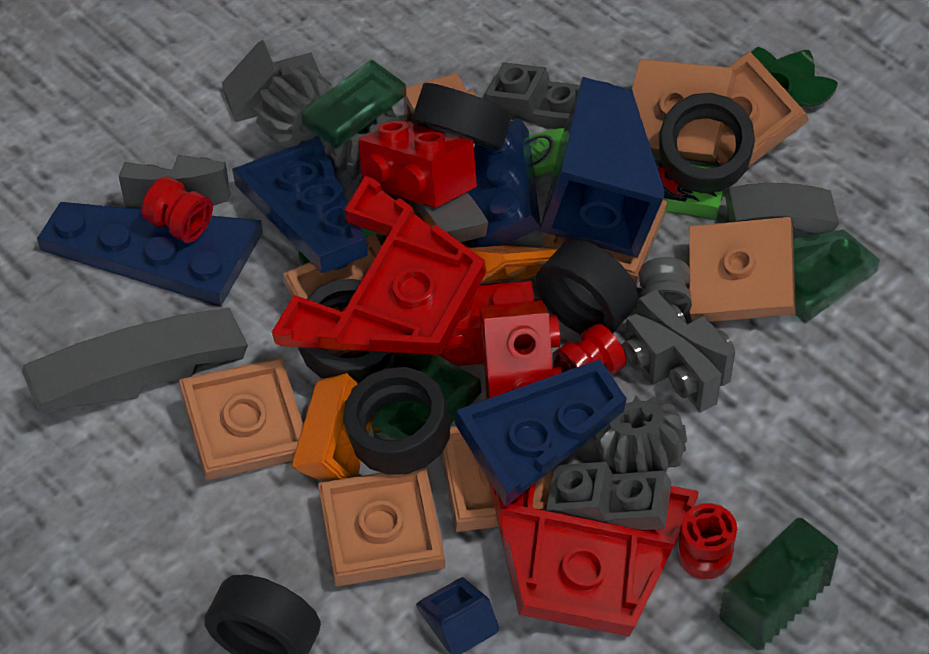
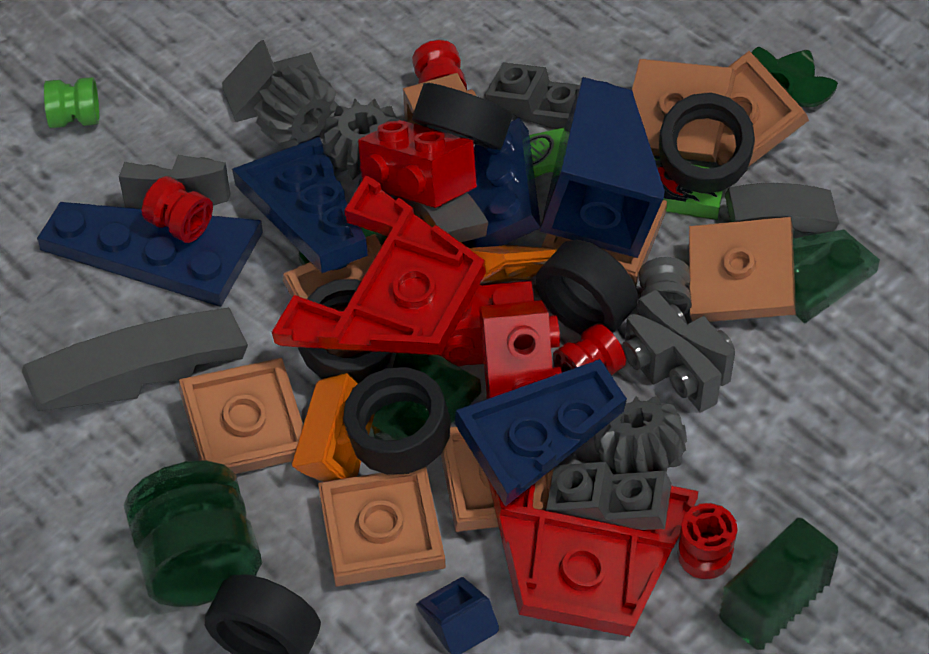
(68, 102): none -> bright green wheel
(190, 532): none -> clear green wheel
(353, 103): clear green tile -> none
(437, 60): none -> red wheel

